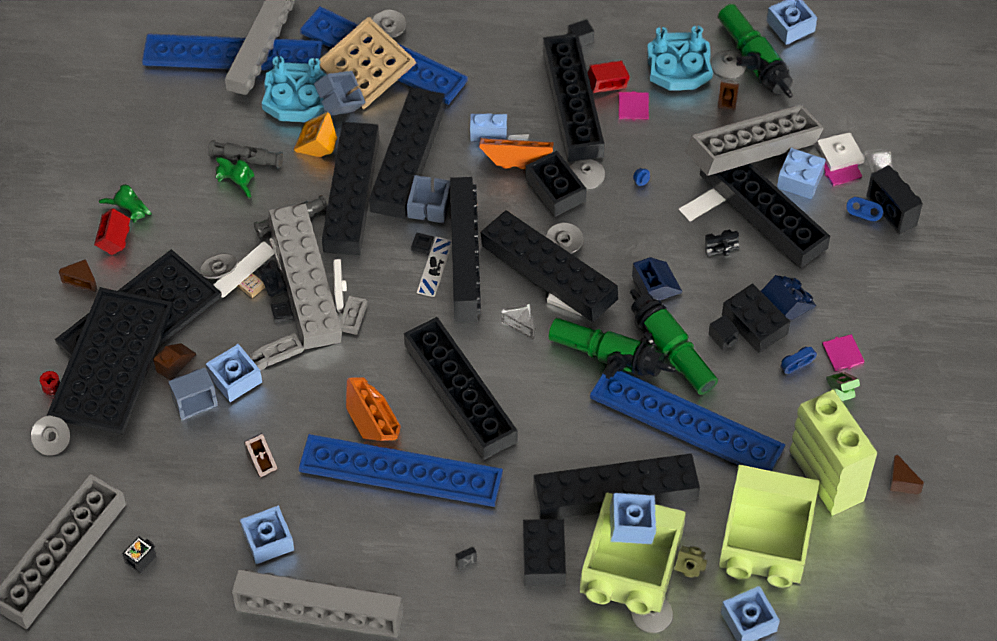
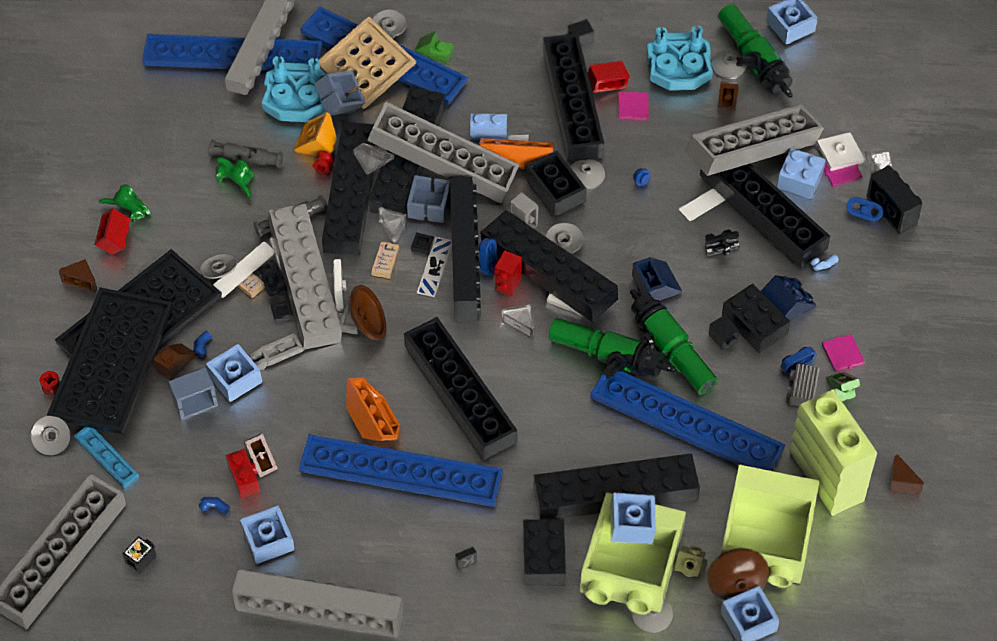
(107, 456): none -> dark azure tile
(199, 343): none -> blue arm
(220, 505): none -> blue arm
(243, 473): none -> red brick
(323, 162): none -> red wheel
(367, 312): none -> reddish brown dish
(371, 157): none -> clear slope
(385, 260): none -> tan tile
(393, 223): none -> clear slope
(431, 47): none -> bright green slope
(442, 151): none -> light grey brick
(488, 256): none -> blue plate
(508, 273): none -> red brick
(525, 209): none -> light grey brick
(737, 567): none -> reddish brown dish
(804, 384): none -> light grey brick
(827, 263): none -> light blue arm

